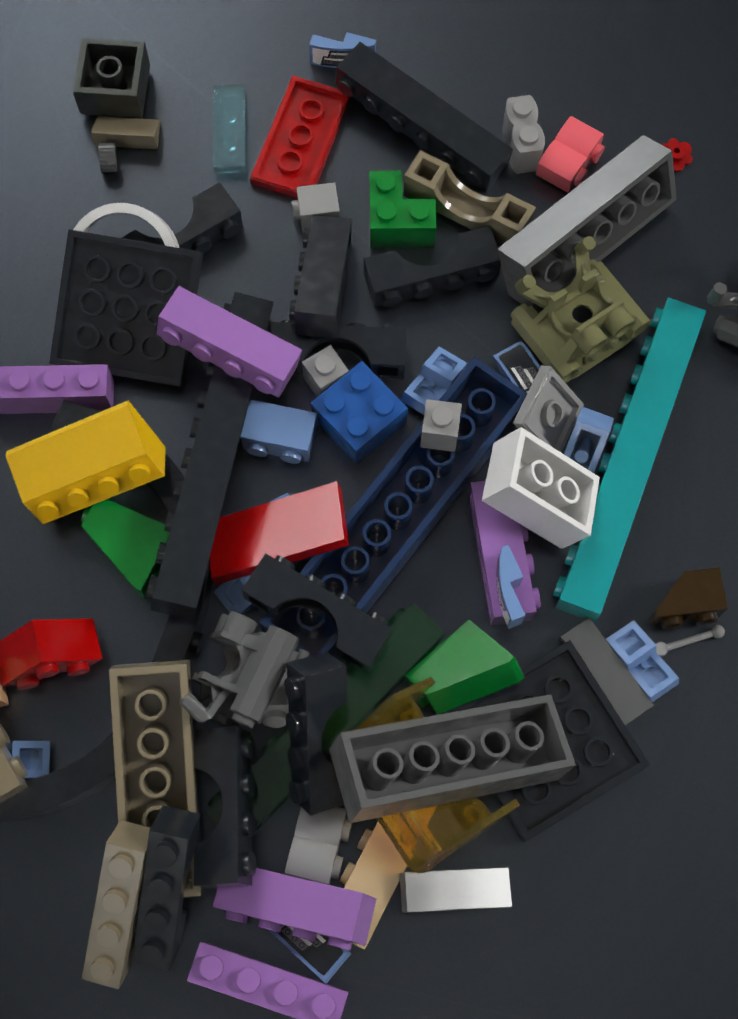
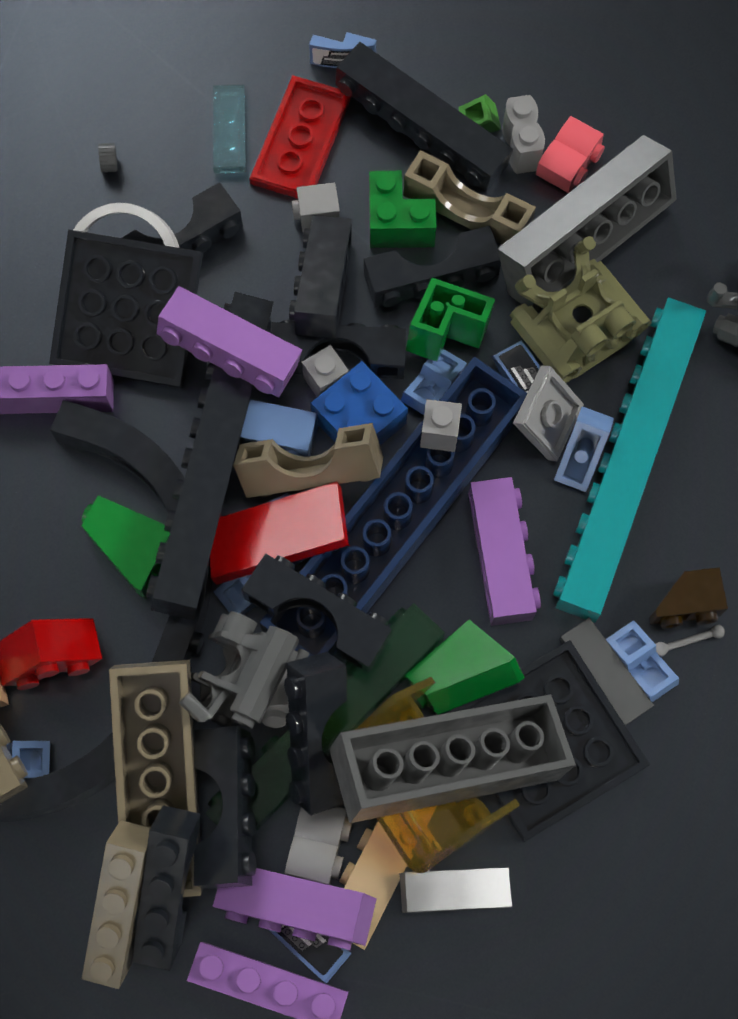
(86, 462): yellow slope -> none
(111, 77): pearl dark grey brick -> none
(126, 132): dark tan slope -> none
(270, 470): none -> dark tan arch
(451, 314): none -> green brick
(483, 112): none -> bright green slope
(507, 578): medium blue slope -> none
(541, 488): white brick -> none
(680, 152): red plant -> none

